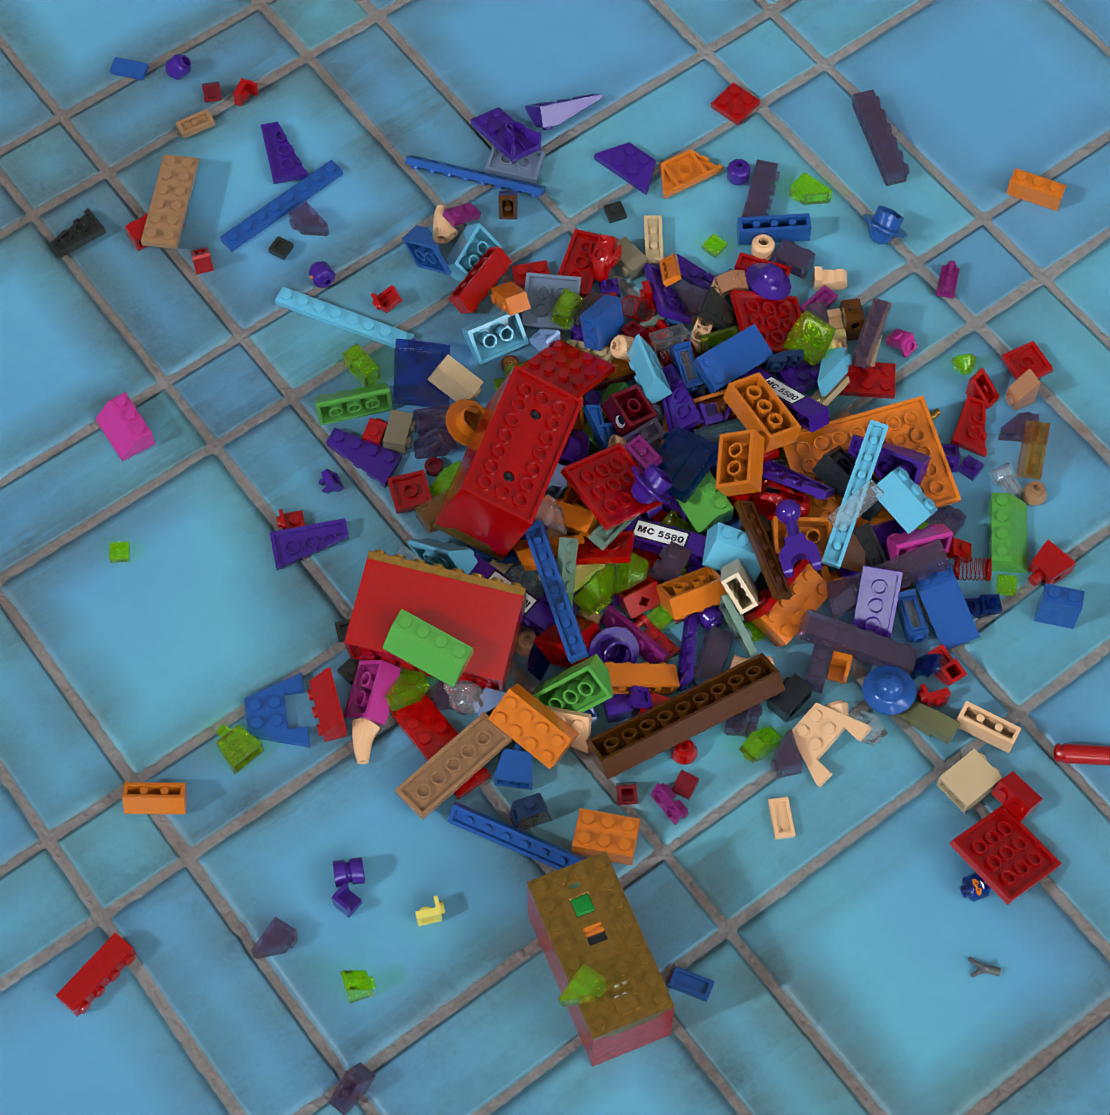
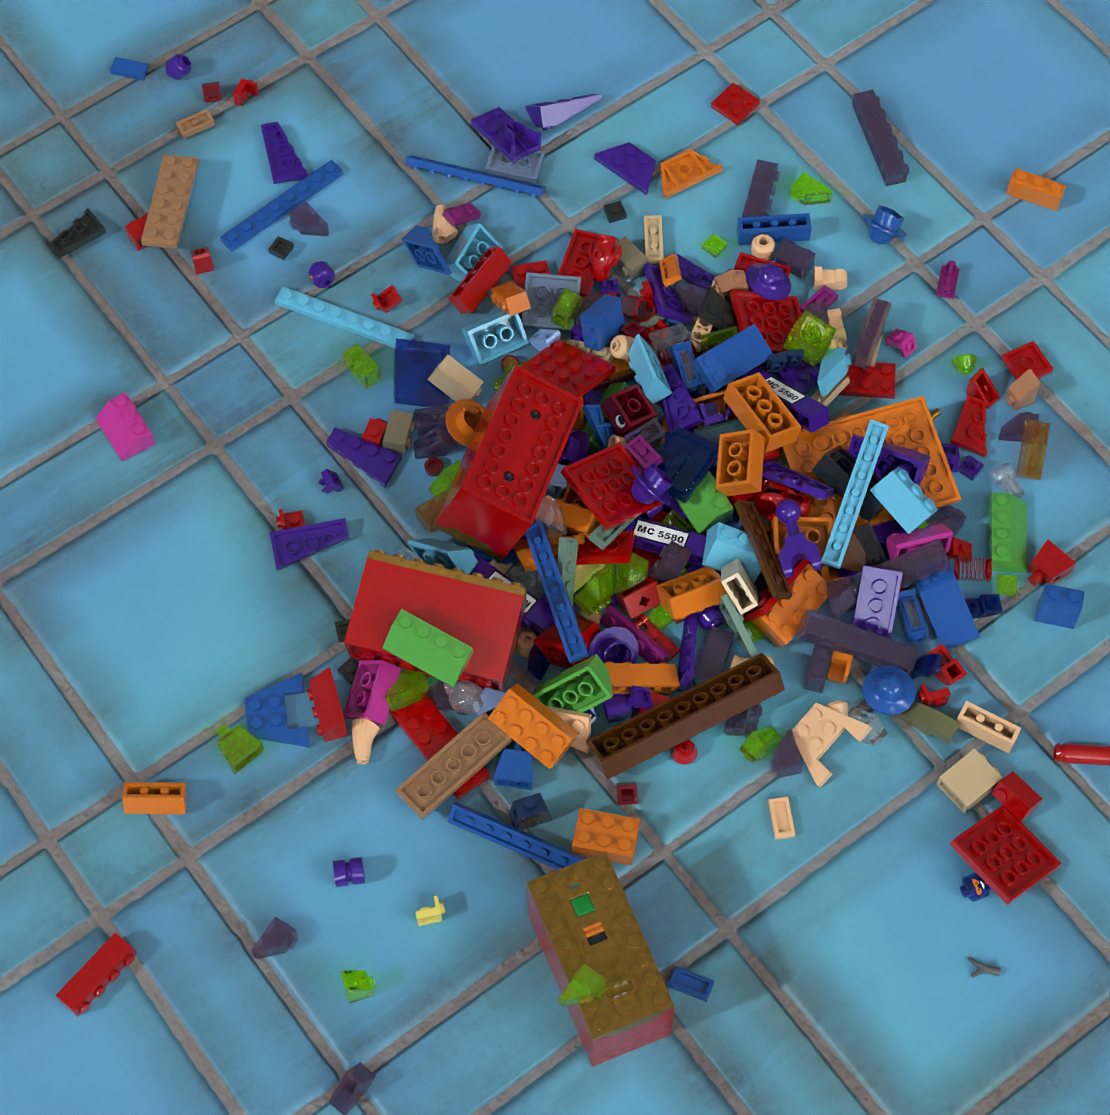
(119, 552): clear neon green plate -> none
(346, 900): dark purple panel -> none
(353, 403): bright green slope -> none
(409, 491): red plate -> none
(508, 205): reddish brown slope -> none
(664, 798): magenta hinge -> none
(685, 784): dark red slope -> none
(738, 172): dark purple head -> none
(792, 698): black brick -> none
(852, 313): reddish brown torso -> none
(855, 506): clear plate -> none
(1035, 493): medium nougat cone -> none

